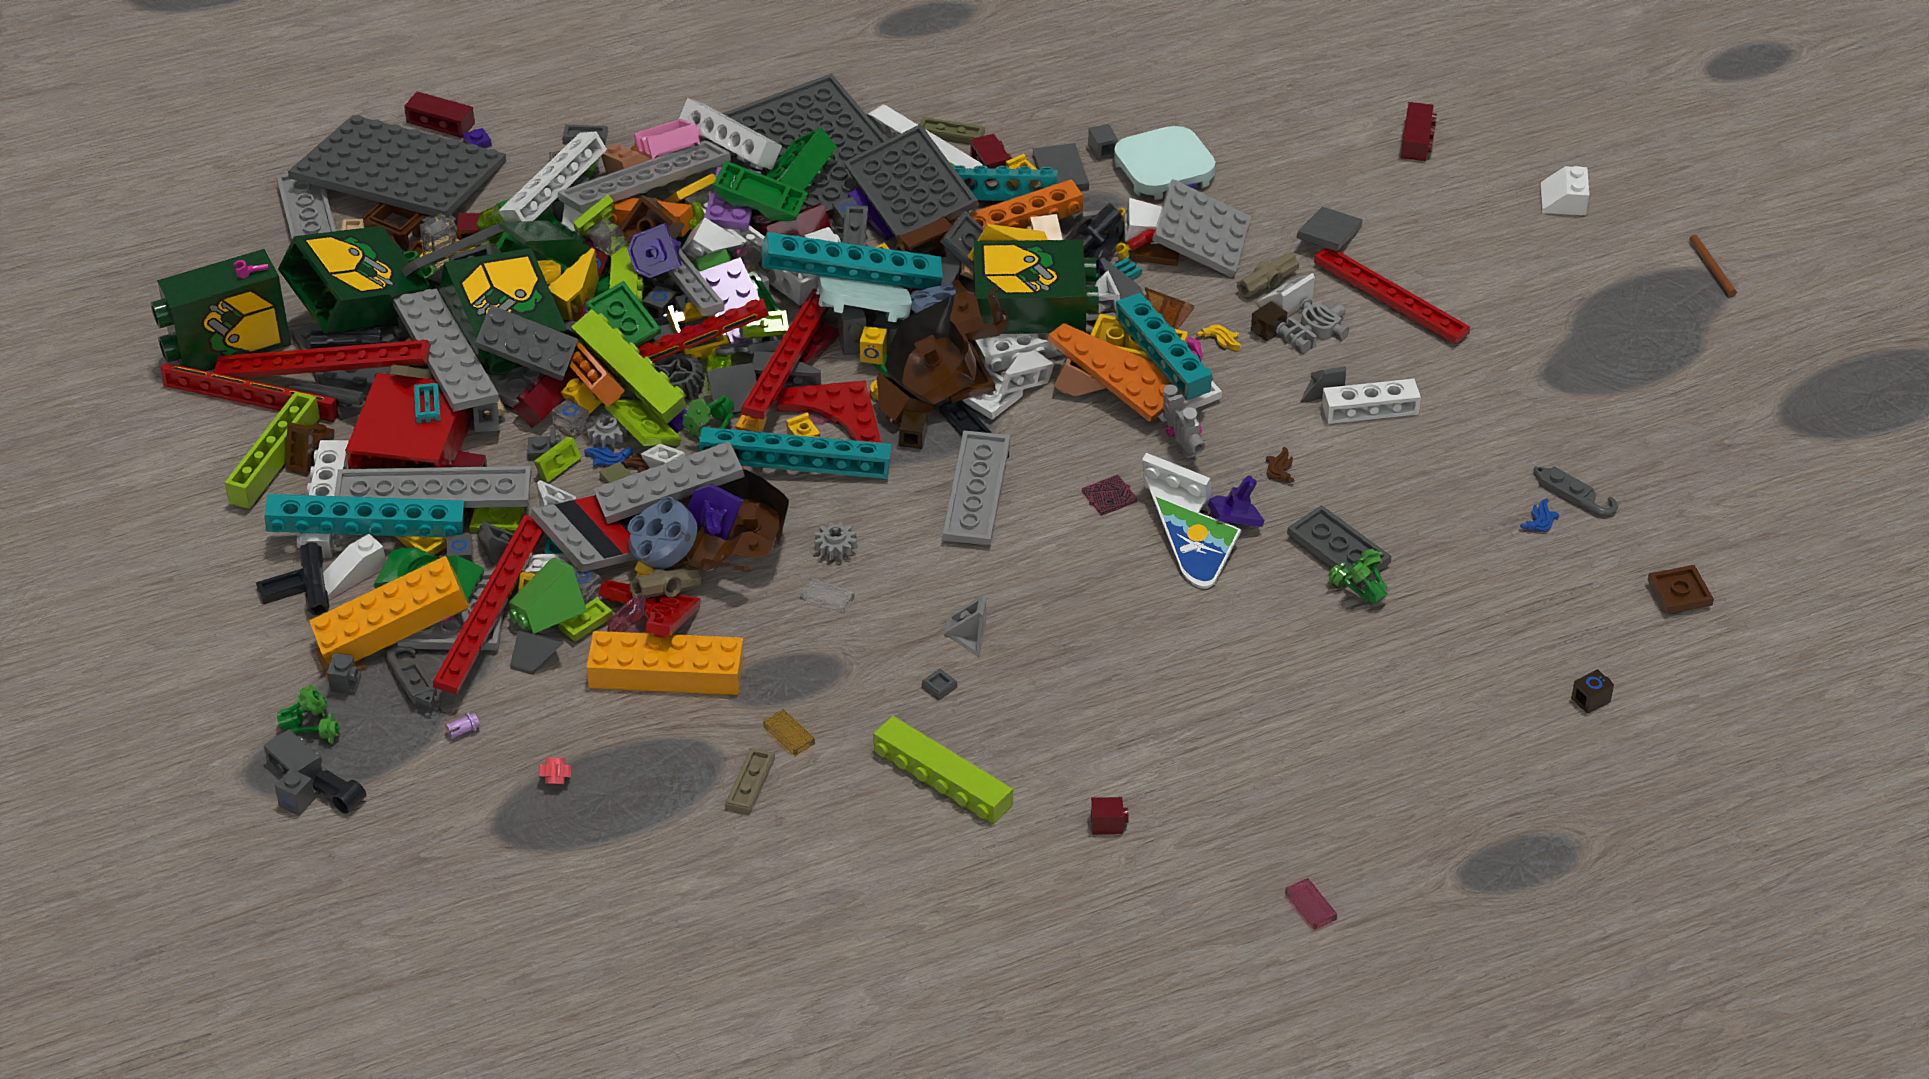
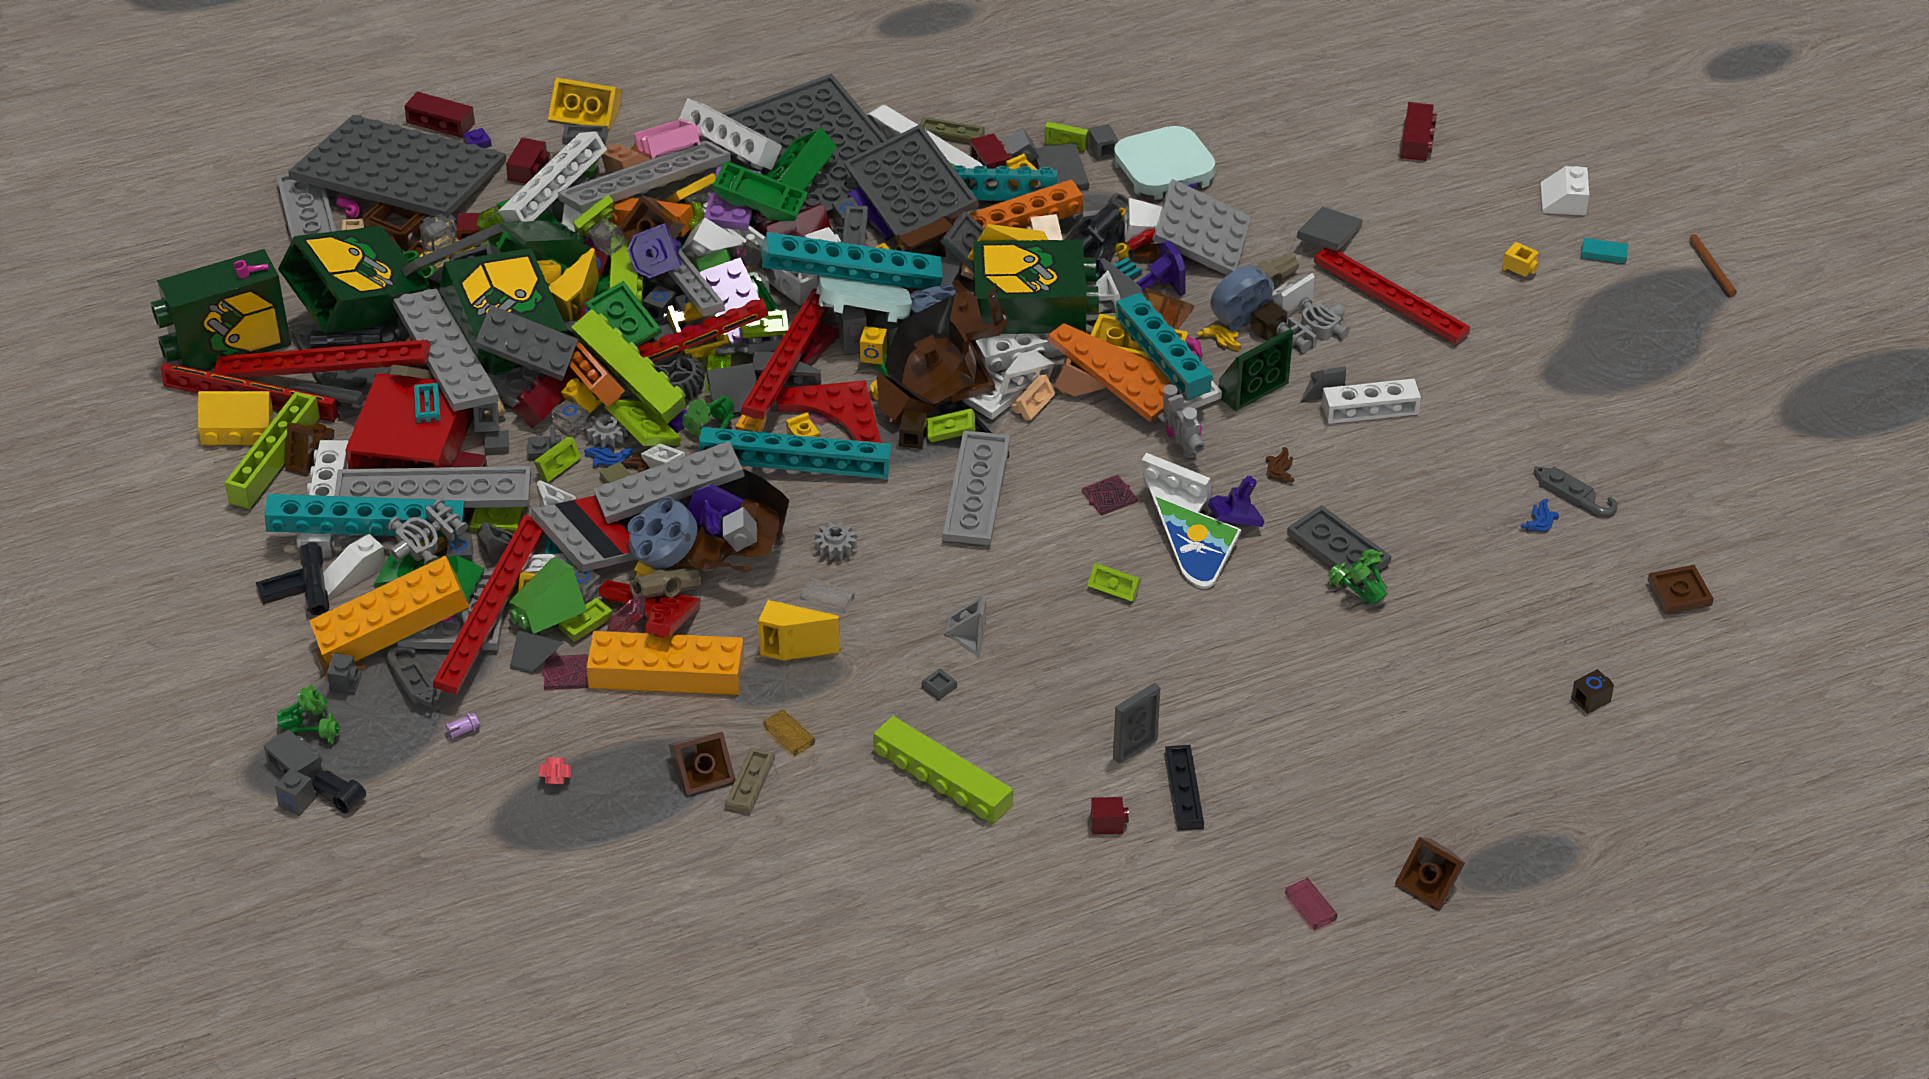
(233, 416): none -> yellow slope
(352, 207): none -> dark pink arm
(418, 530): none -> light grey piece
(496, 442): none -> dark grey tile
(526, 160): none -> dark red brick
(565, 672): none -> clear pink piece
(584, 103): none -> yellow slope
(702, 762): none -> reddish brown slope
(739, 529): none -> light grey brick
(797, 632): none -> yellow slope
(950, 425): none -> lime plate
(1021, 143): none -> dark grey brick
(1034, 397): none -> light nougat plate
(1062, 134): none -> lime plate
(1114, 582): none -> lime plate
(1118, 201): none -> dark grey tile
(1136, 723): none -> dark grey tile
(1166, 269): none -> dark purple piece
(1184, 787): none -> black tile
(1241, 295): none -> sand blue piece
(1257, 372): none -> dark green slope
(1430, 871): none -> reddish brown slope
(1521, 260): none -> yellow brick
(1604, 250): none -> teal tile

